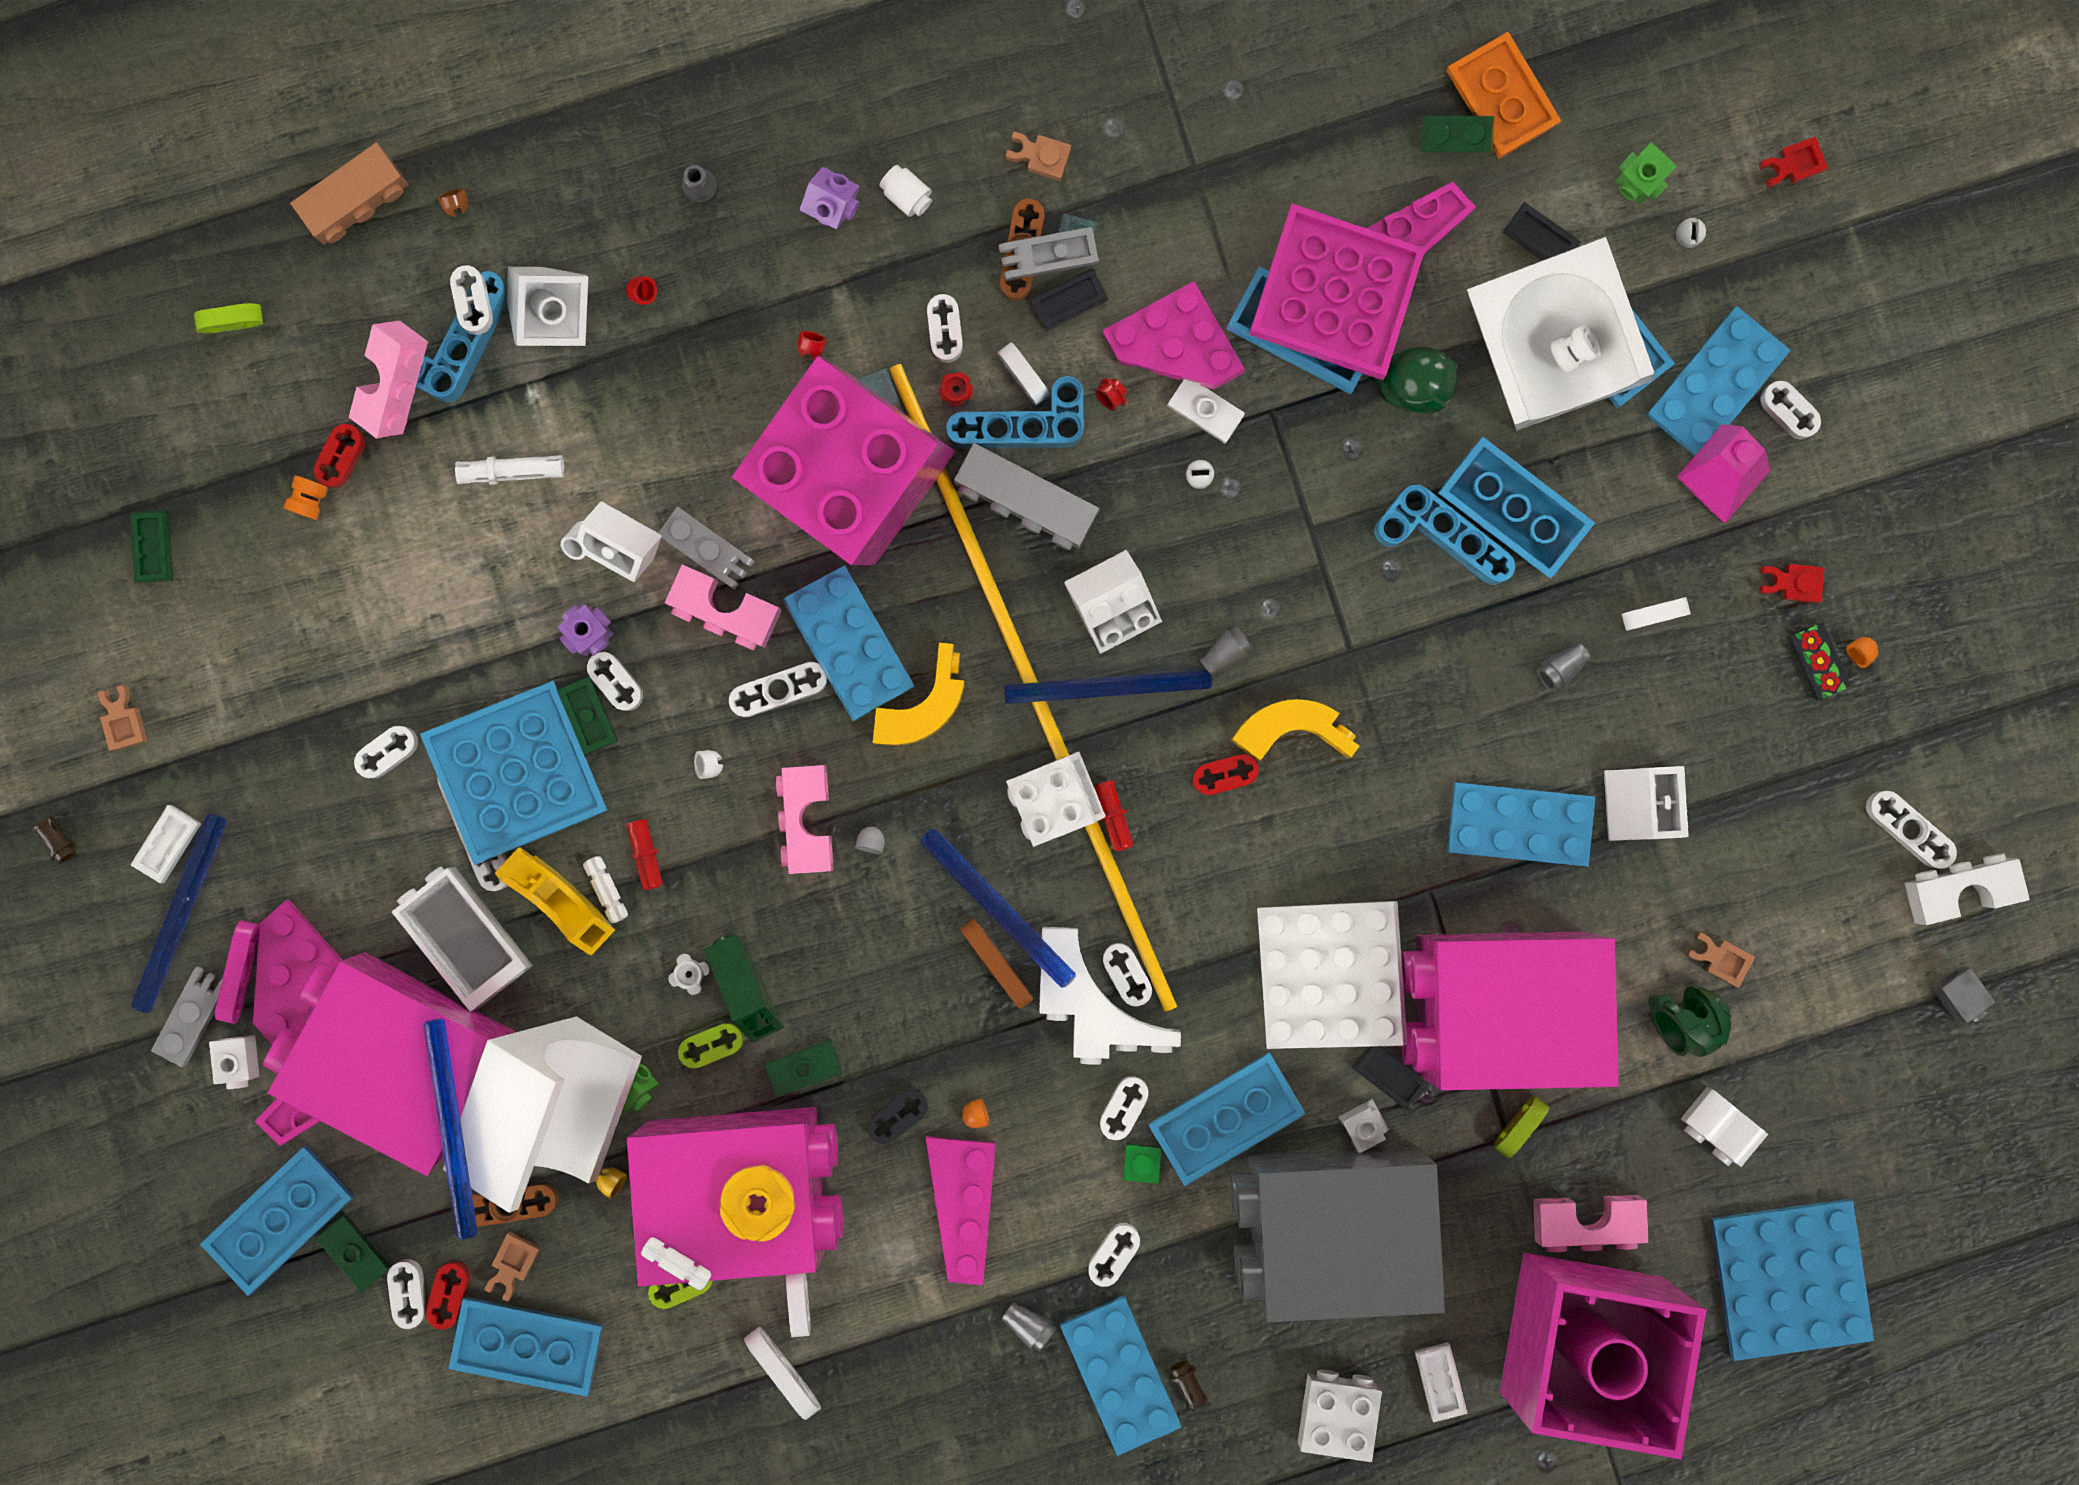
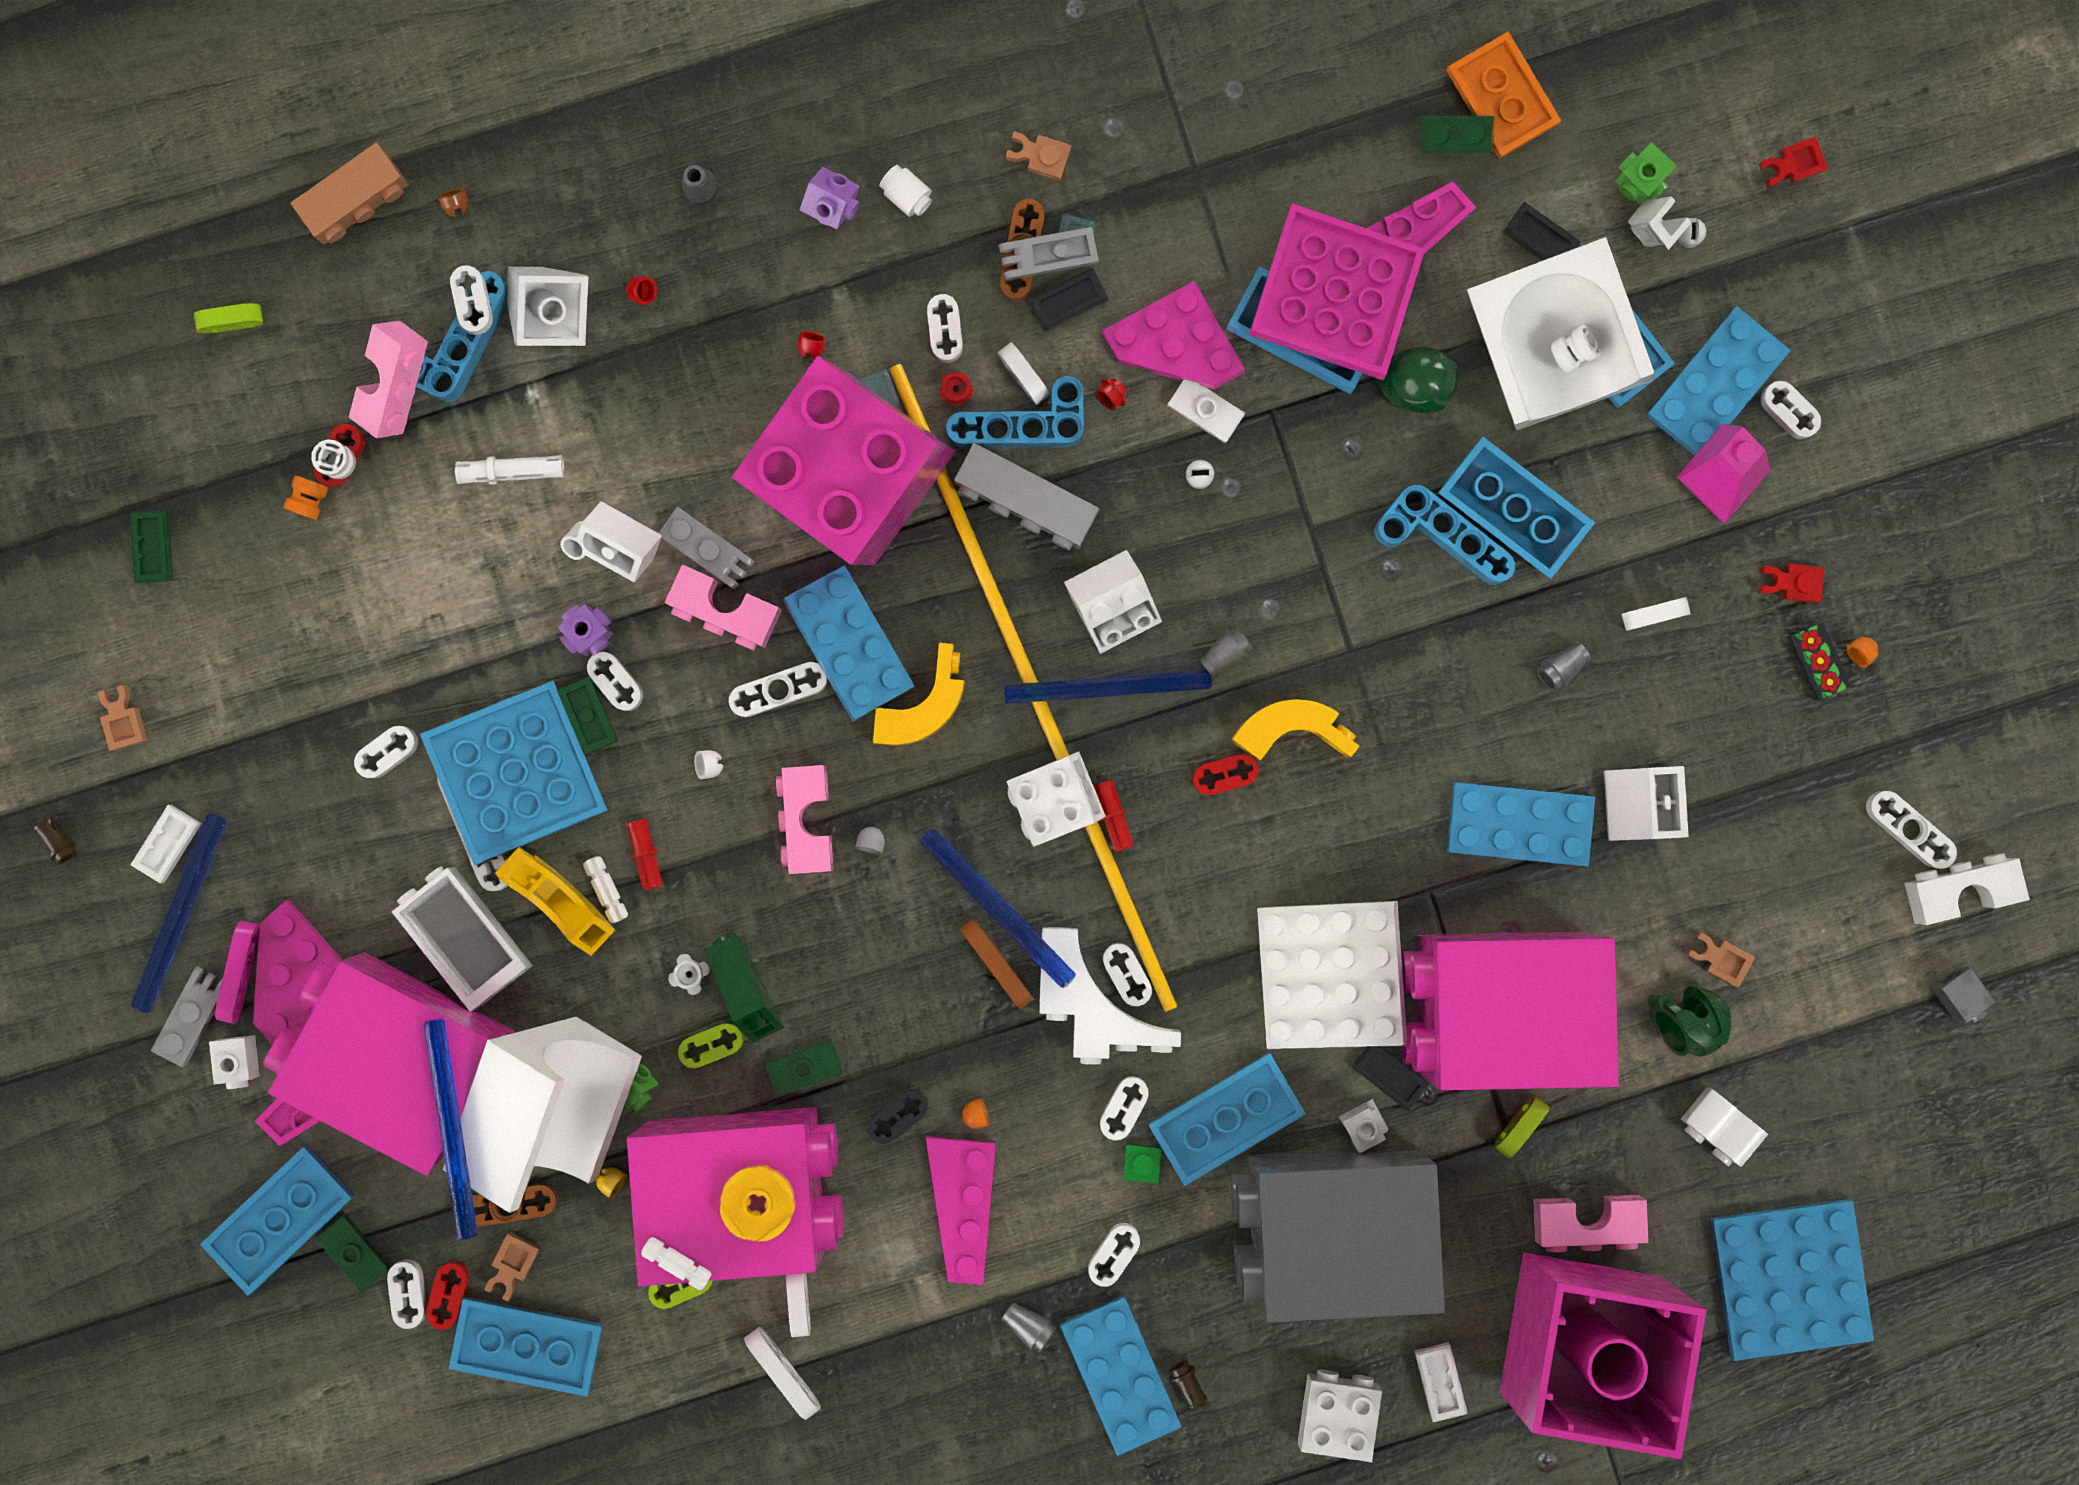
(340, 460): none -> white wheel
(1652, 229): none -> white window

